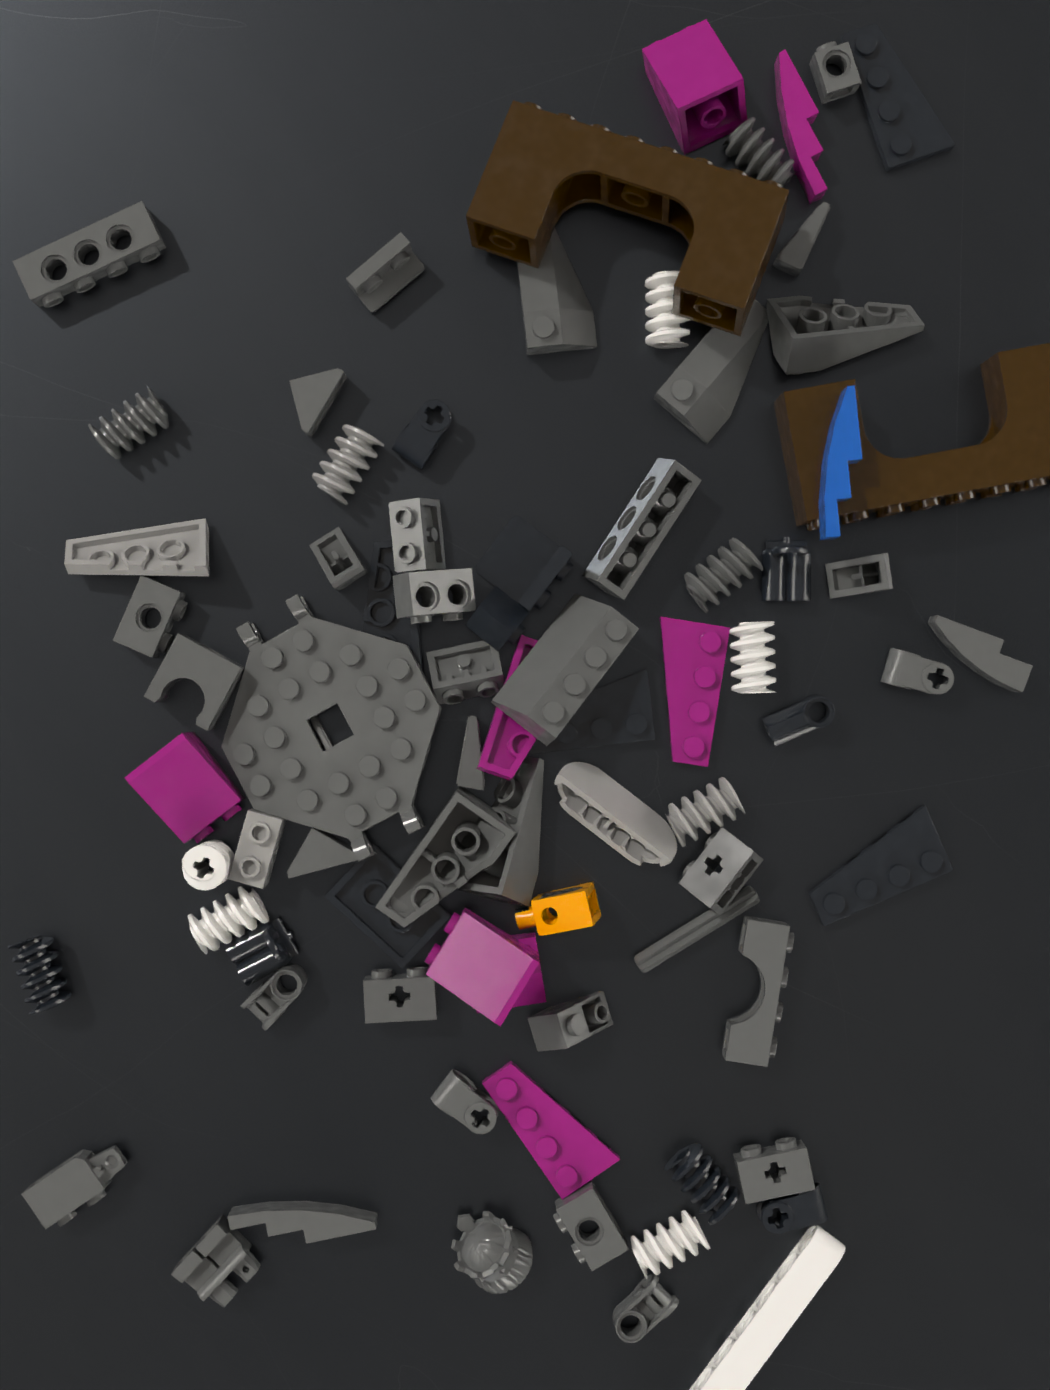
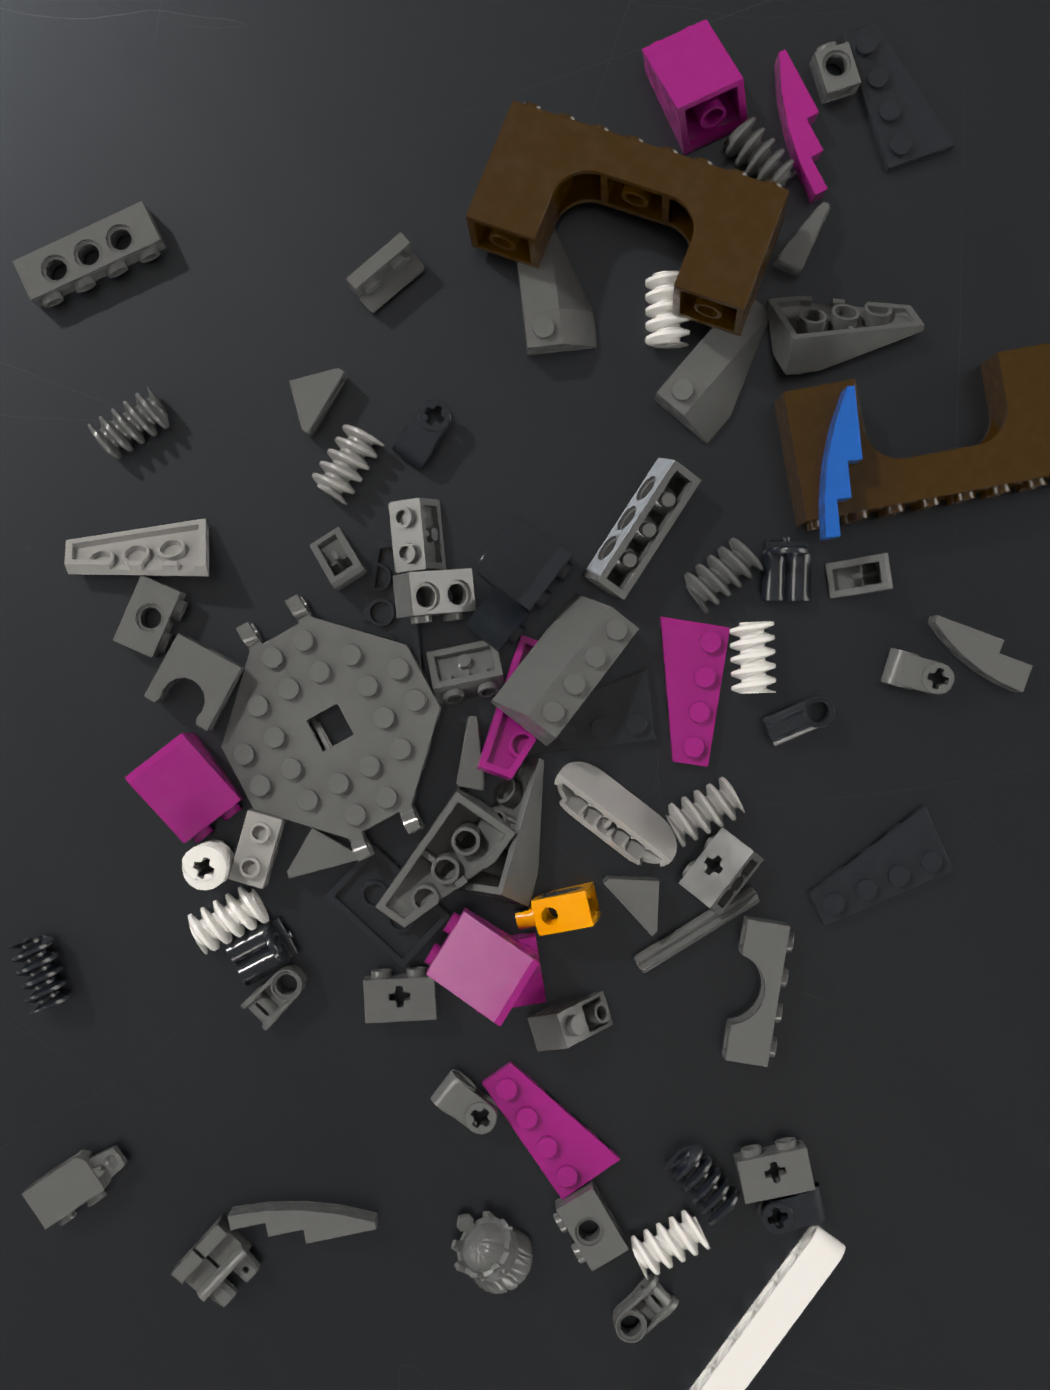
(639, 897): none -> dark grey slope

